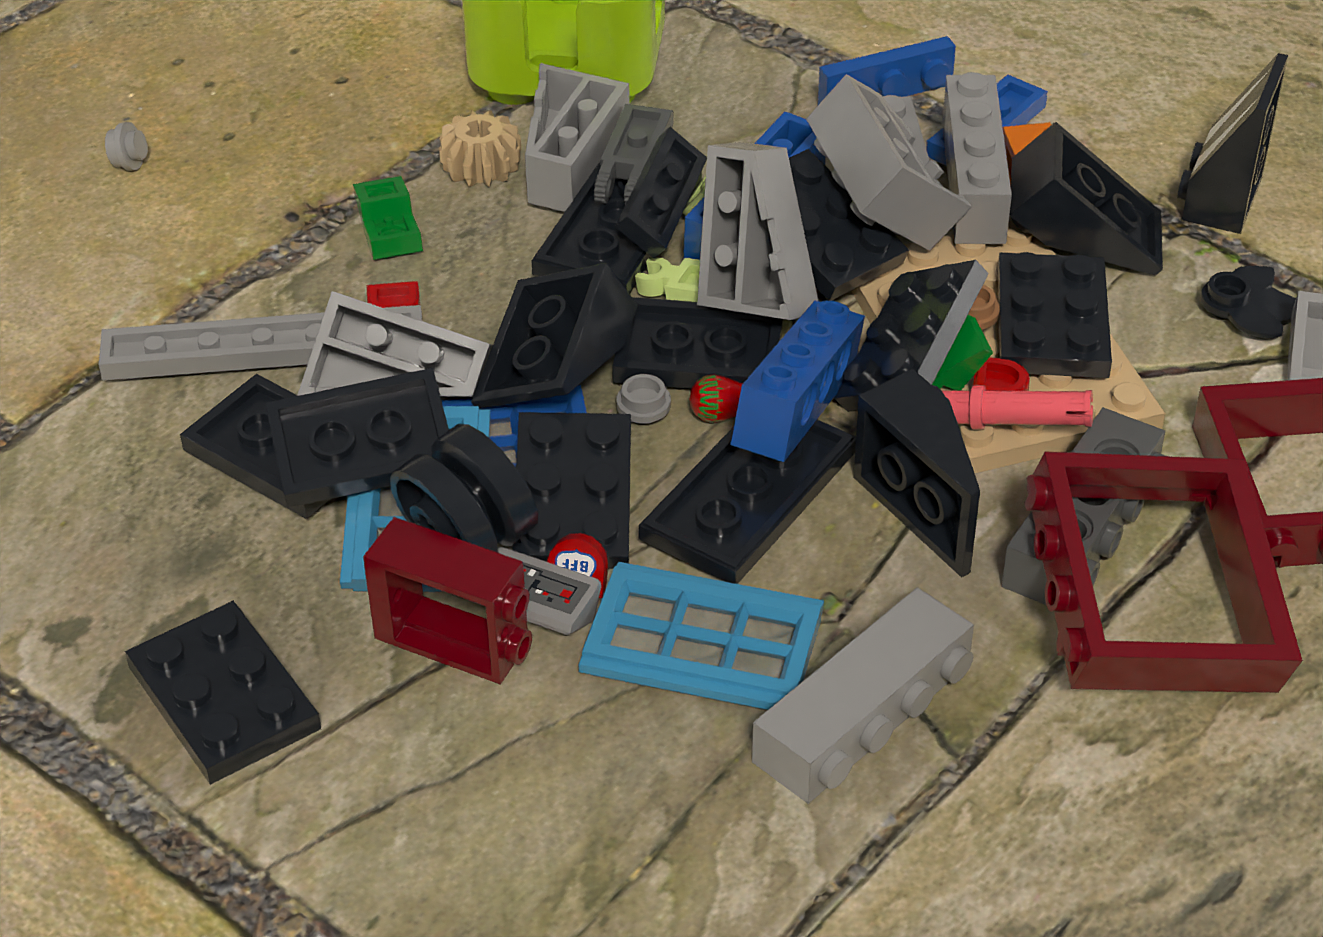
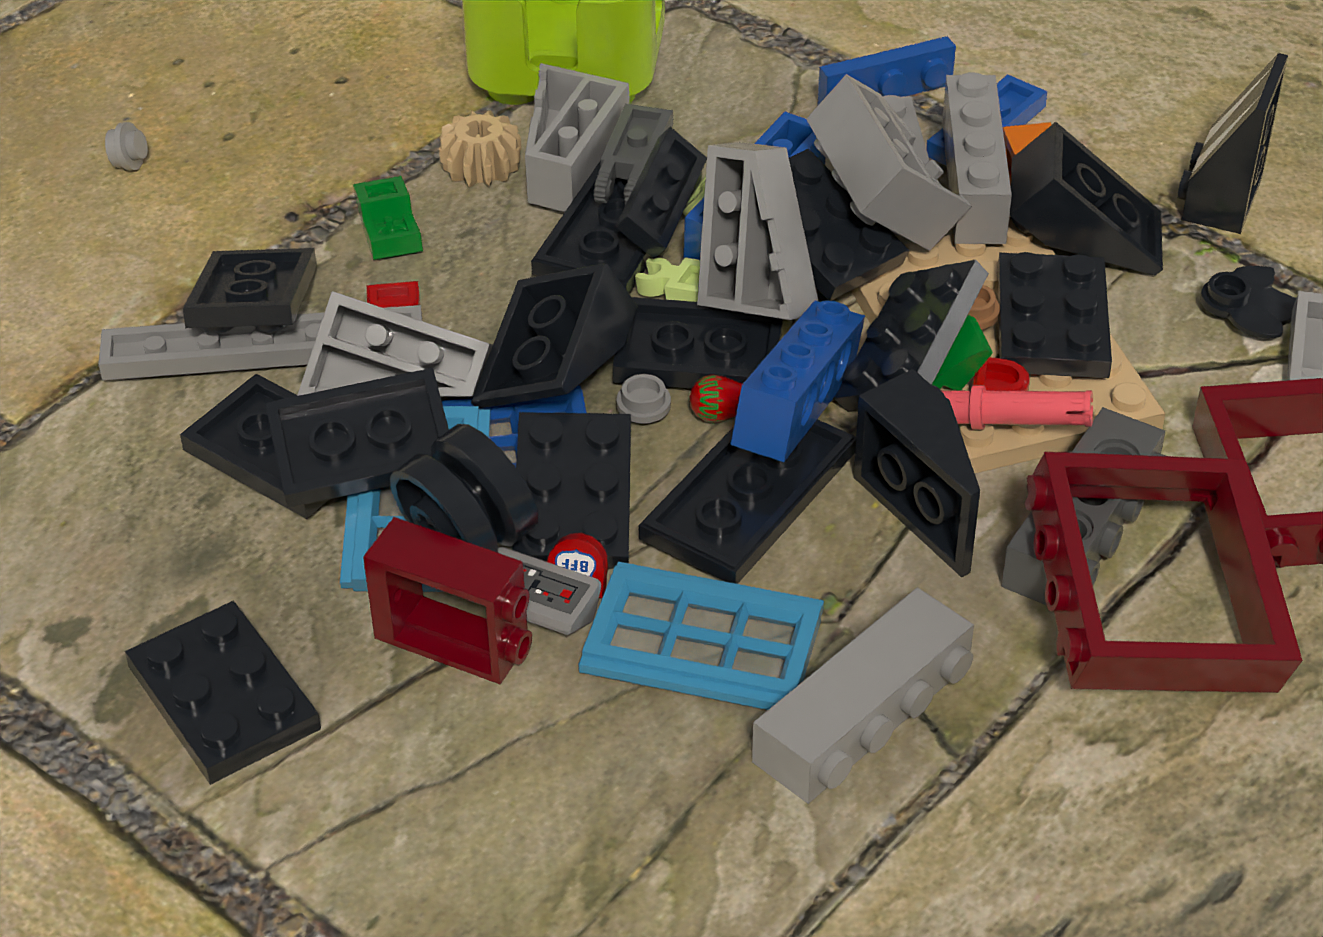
(250, 289): none -> black plate

